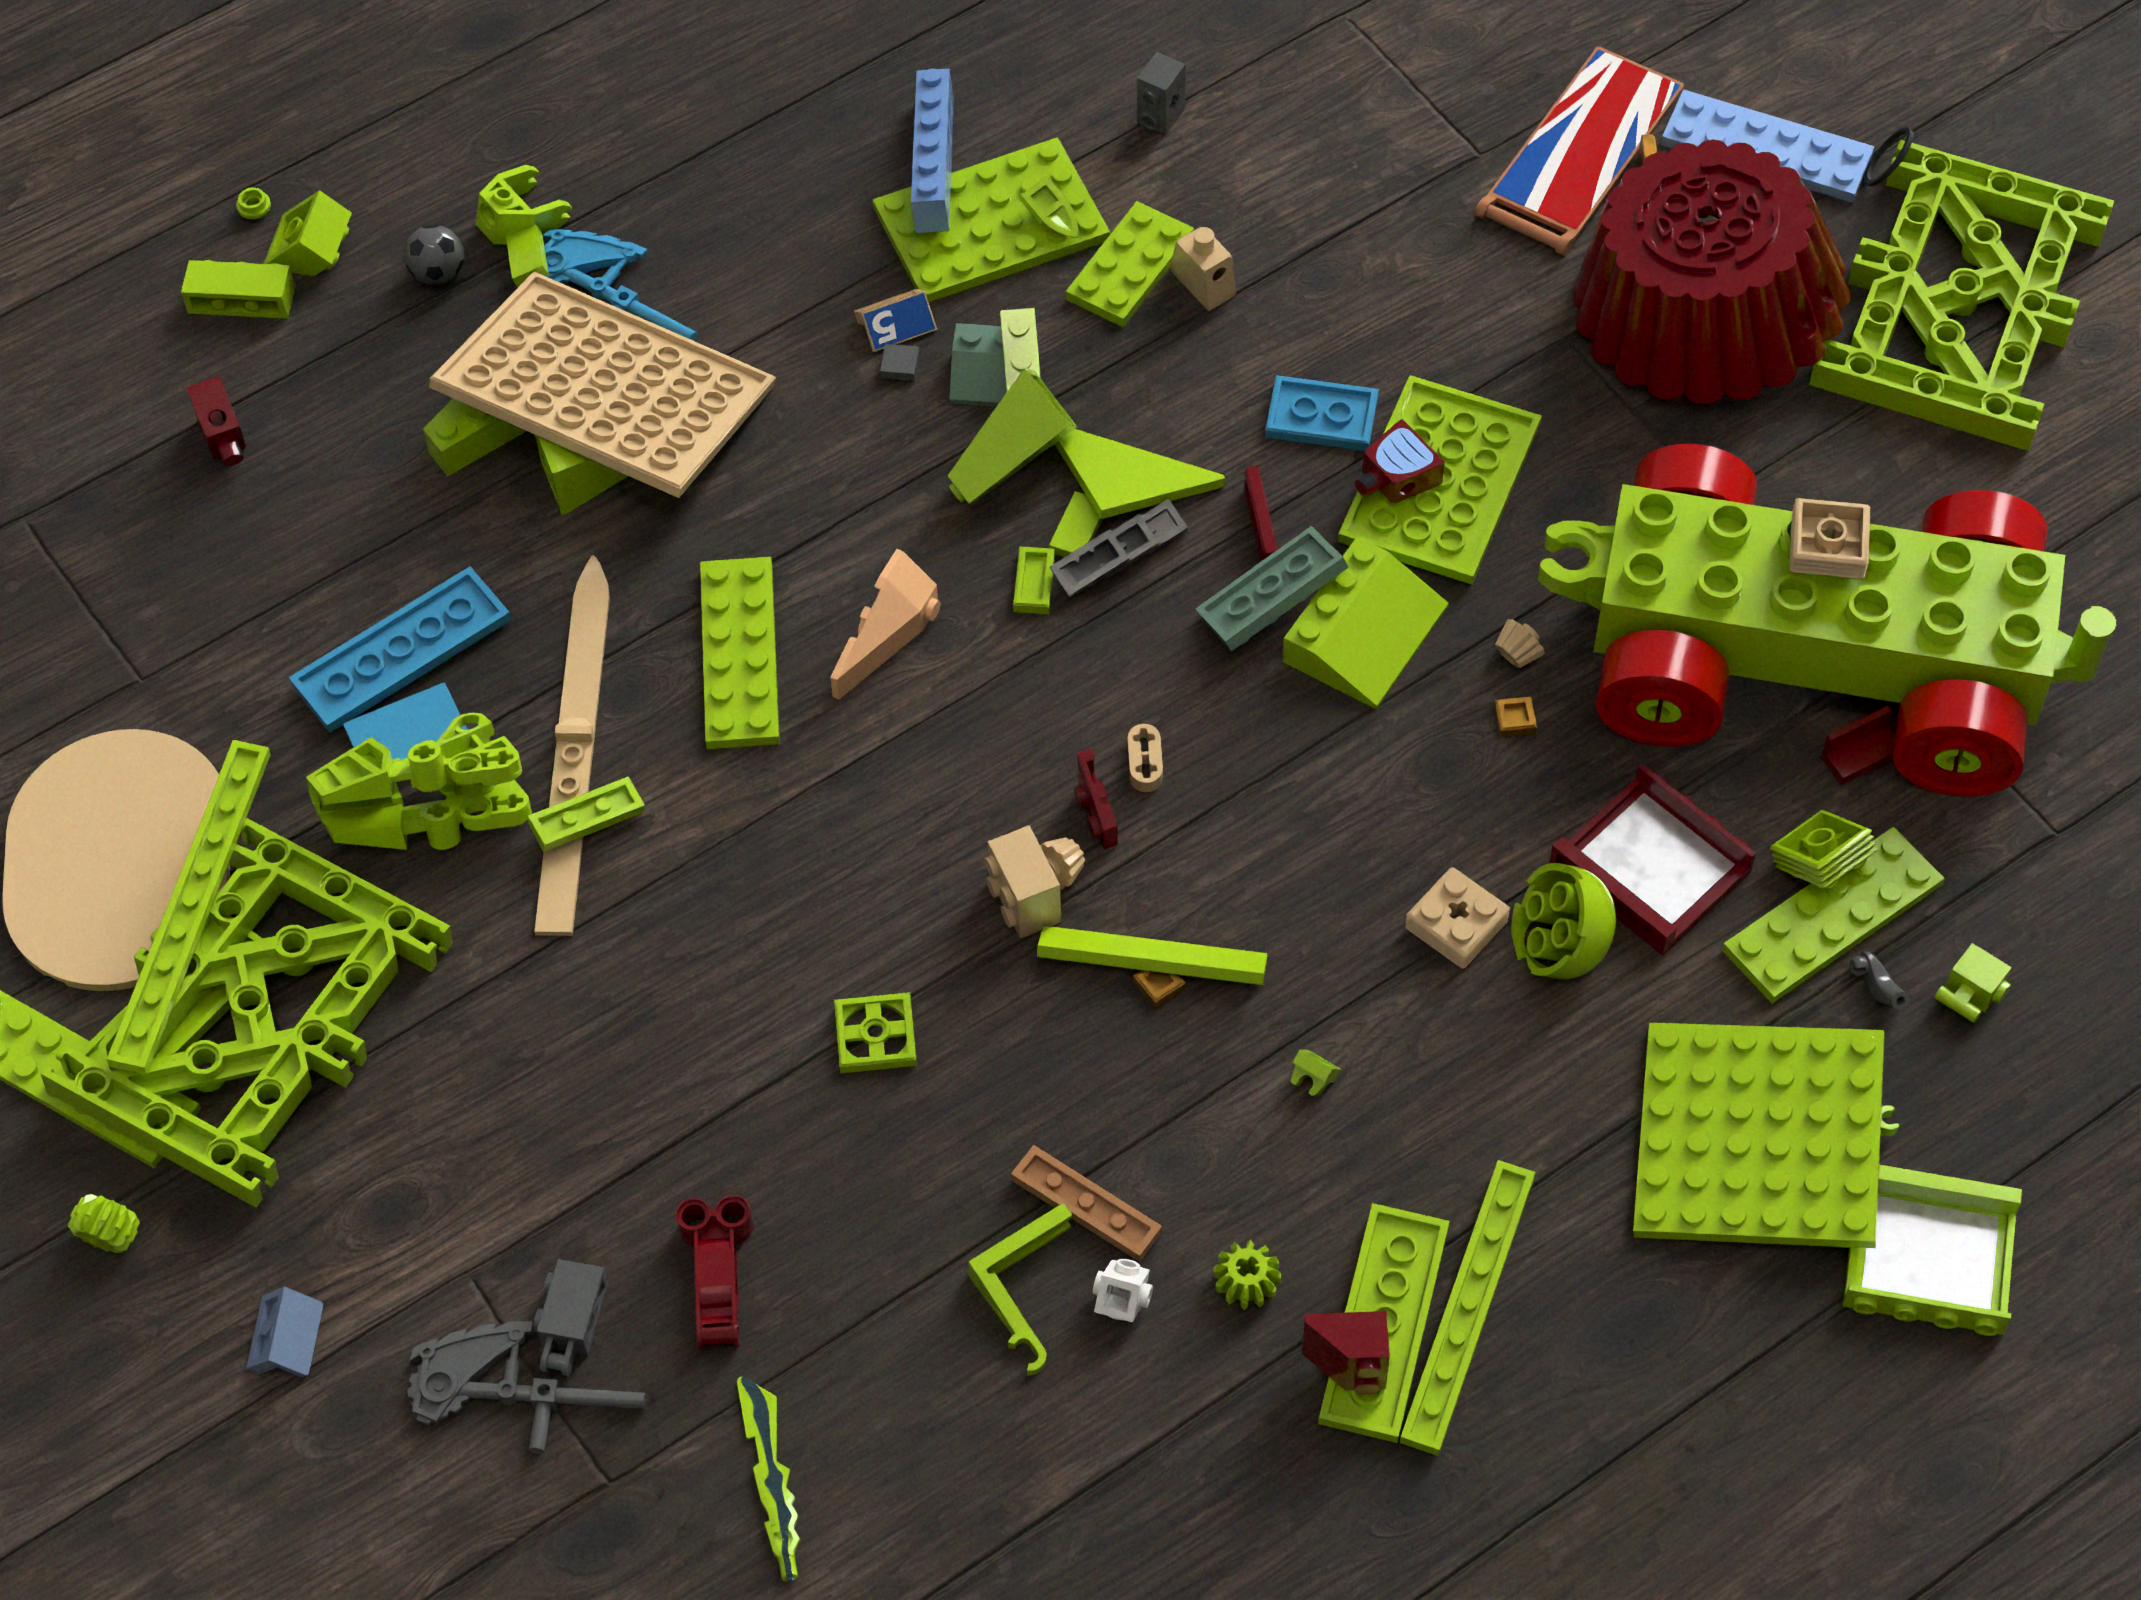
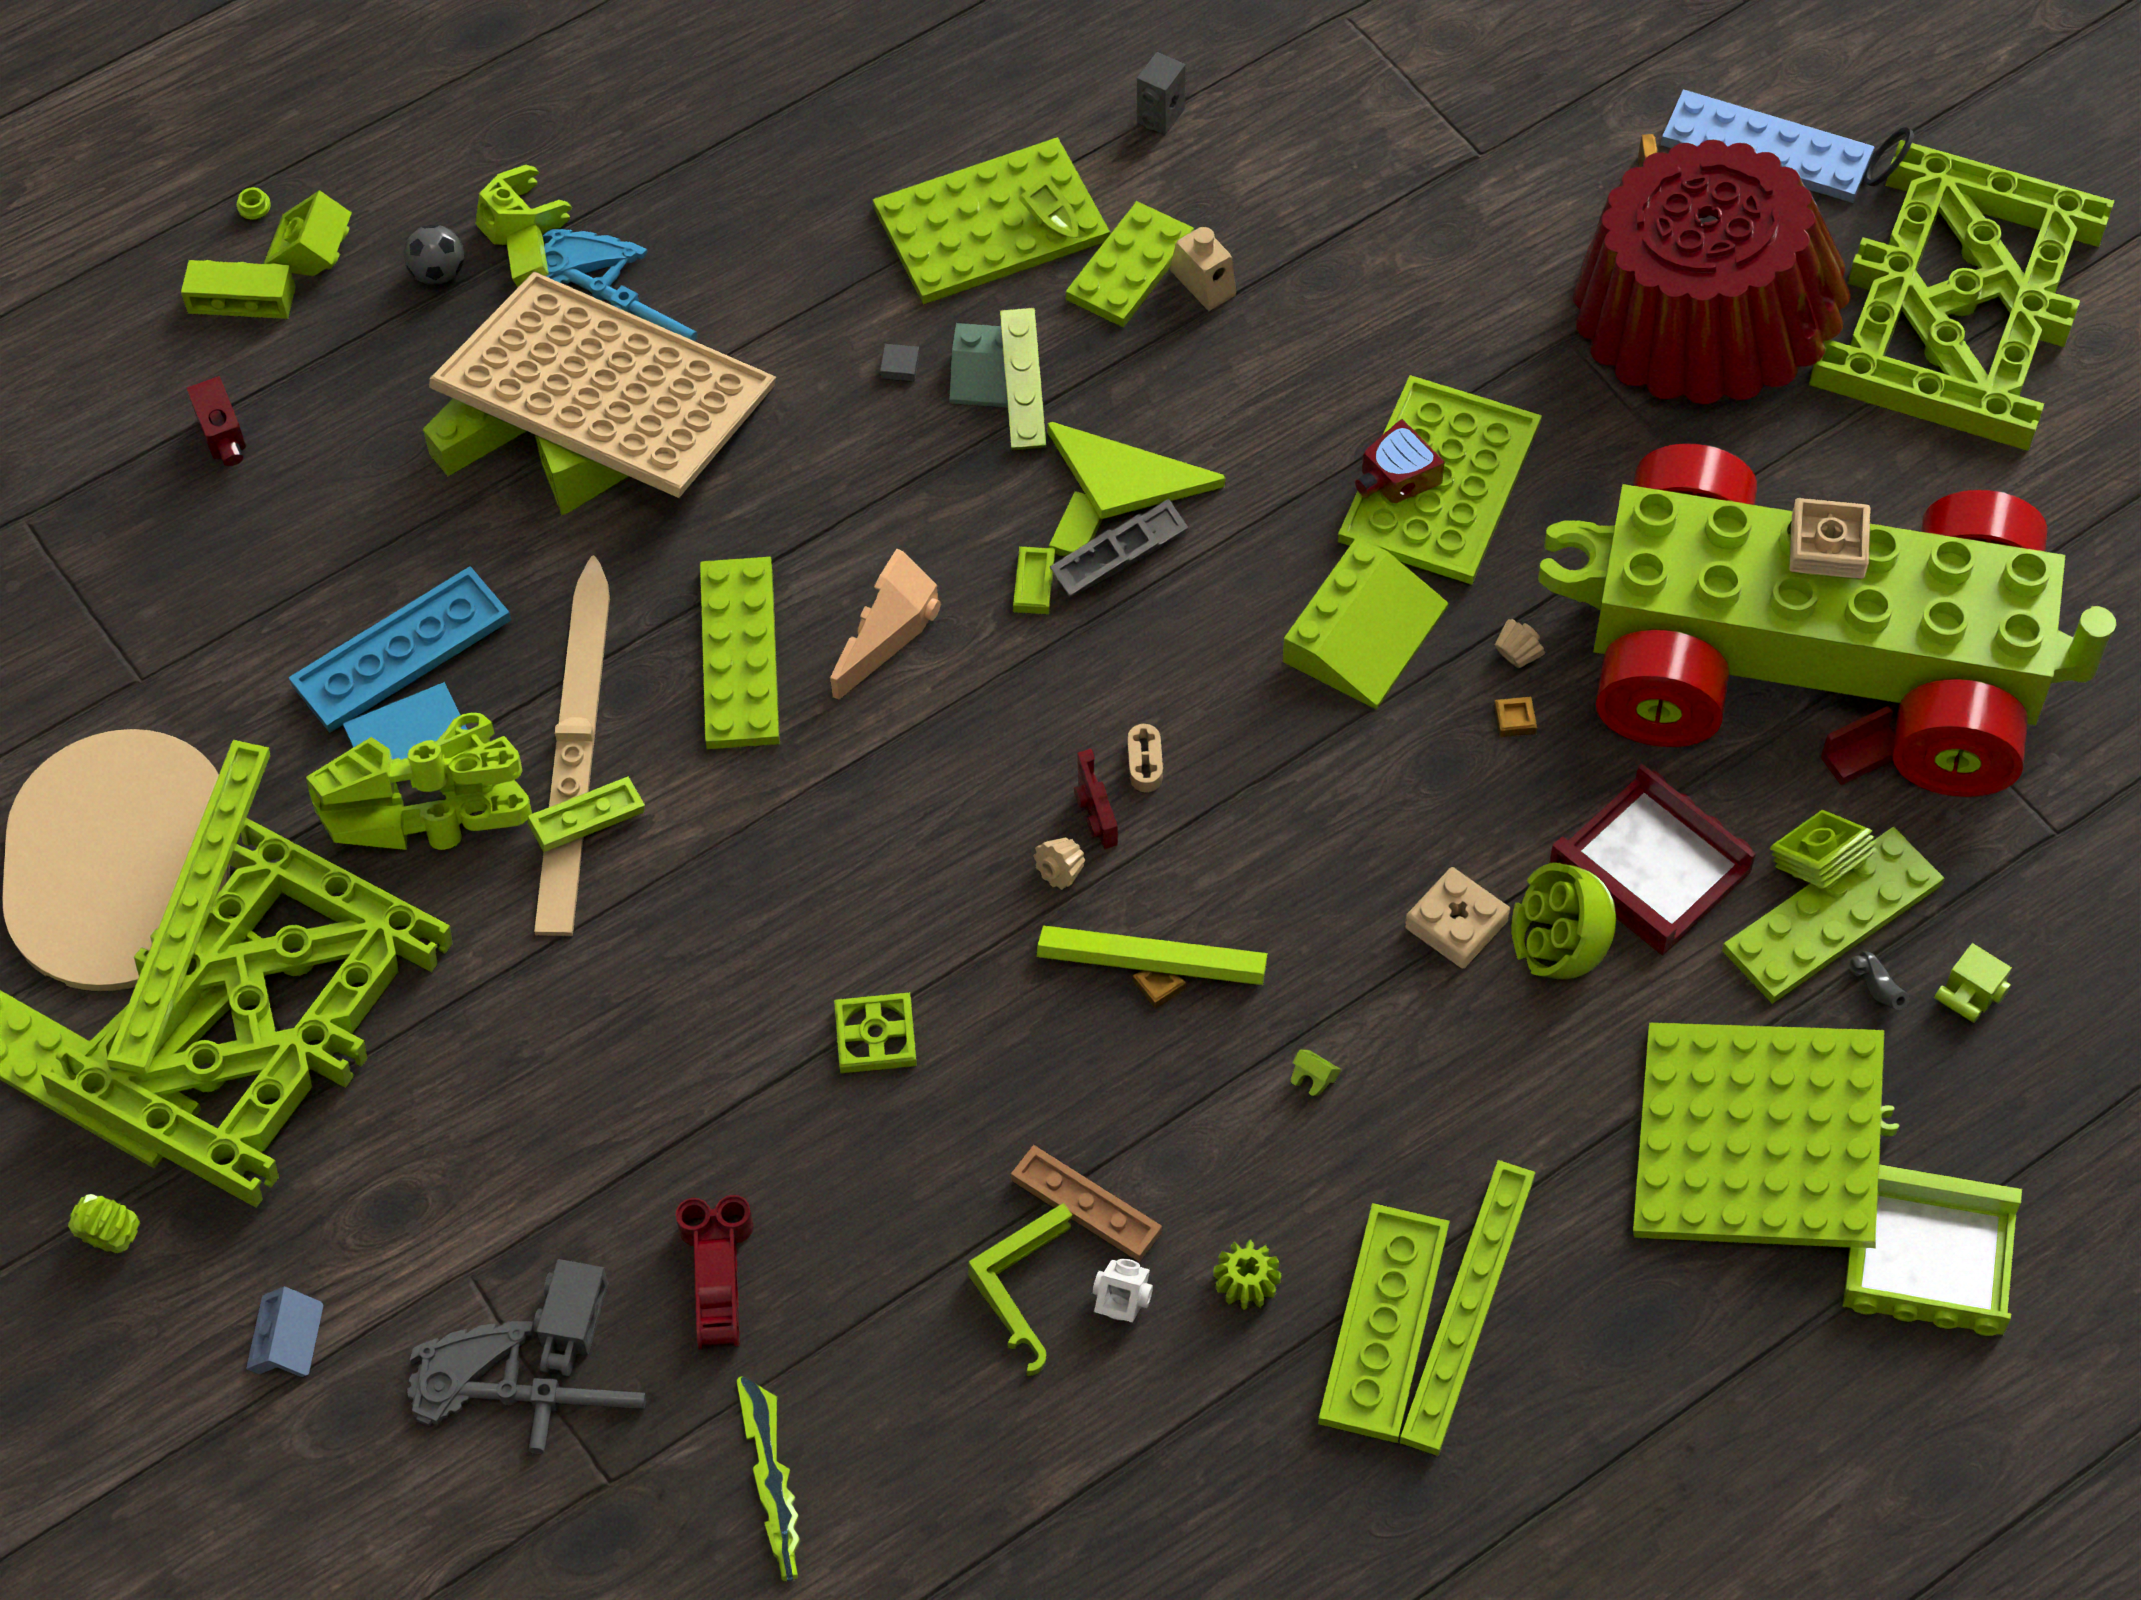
(897, 319): blue panel -> none
(932, 151): medium blue brick -> none
(1014, 434): lime slope -> none
(1023, 882): tan brick -> none
(1259, 512): dark red tile -> none
(1271, 588): sand green plate -> none
(1321, 413): dark azure tile -> none
(1349, 1348): dark red slope -> none
(1580, 148): flag -> none

